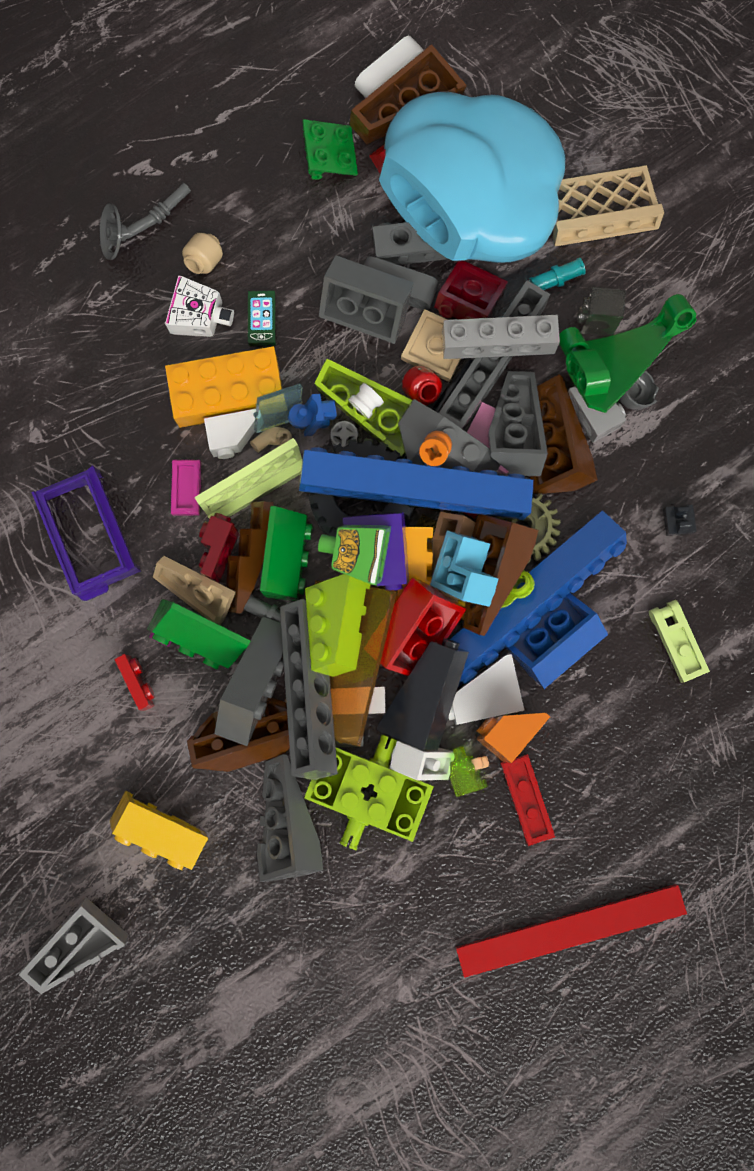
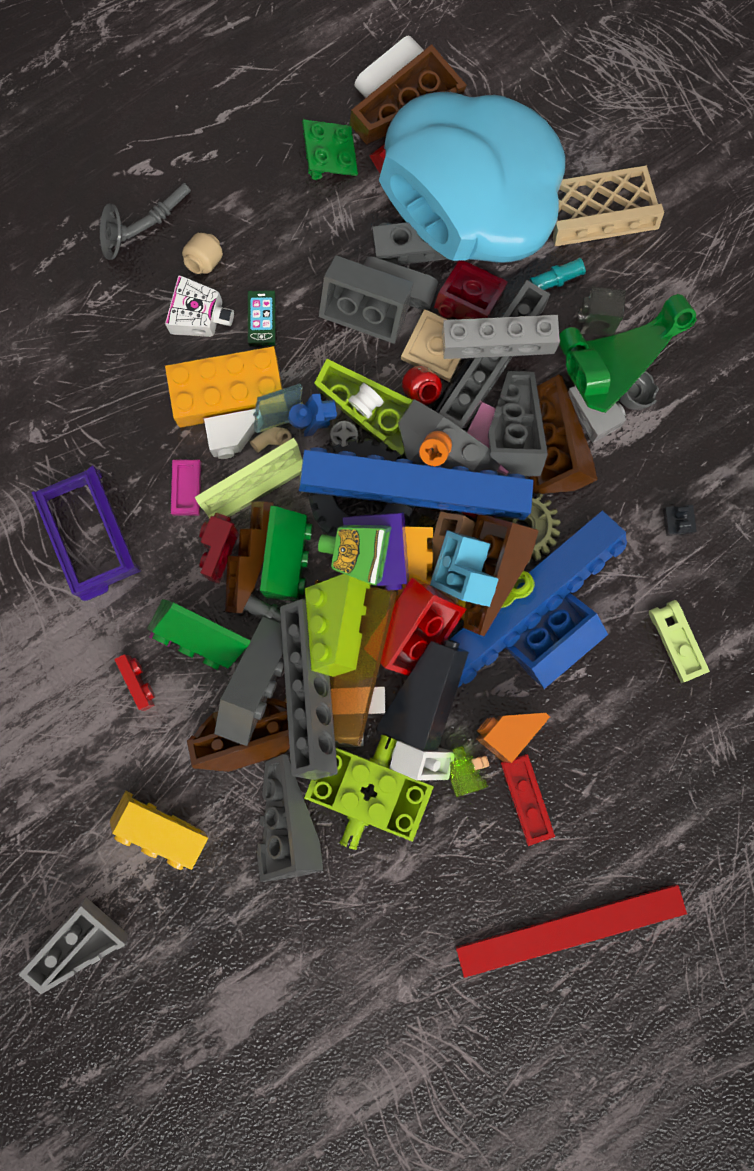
(196, 590): tan wing -> none
(489, 694): white slope -> none

